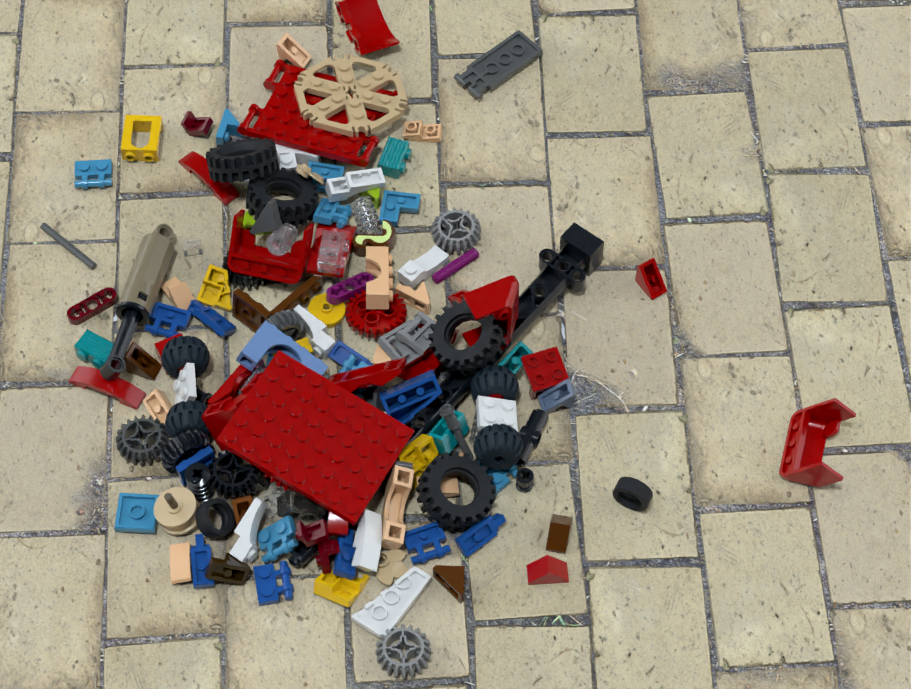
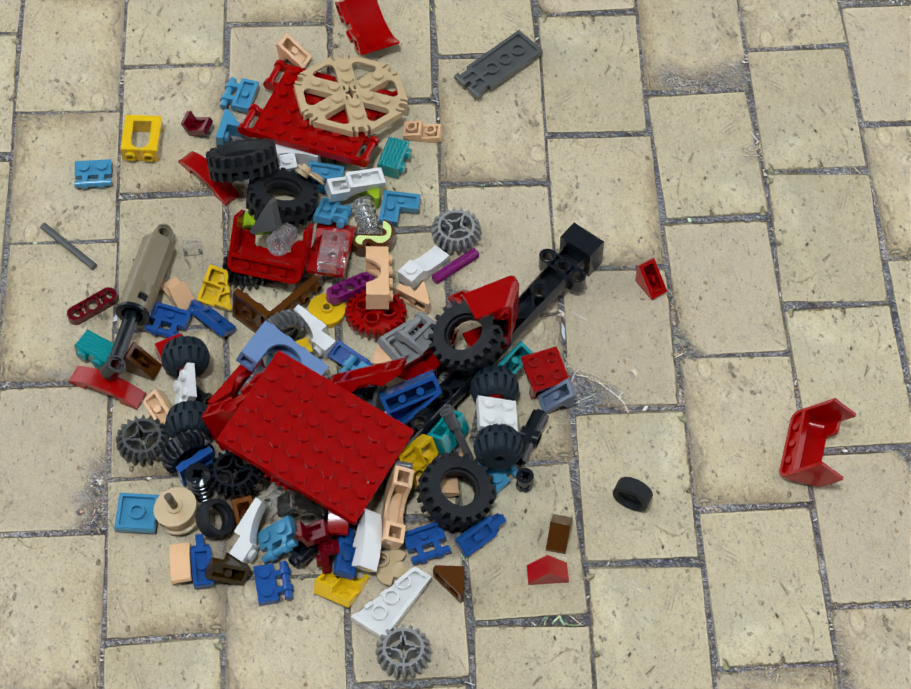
(244, 96): none -> dark azure plate

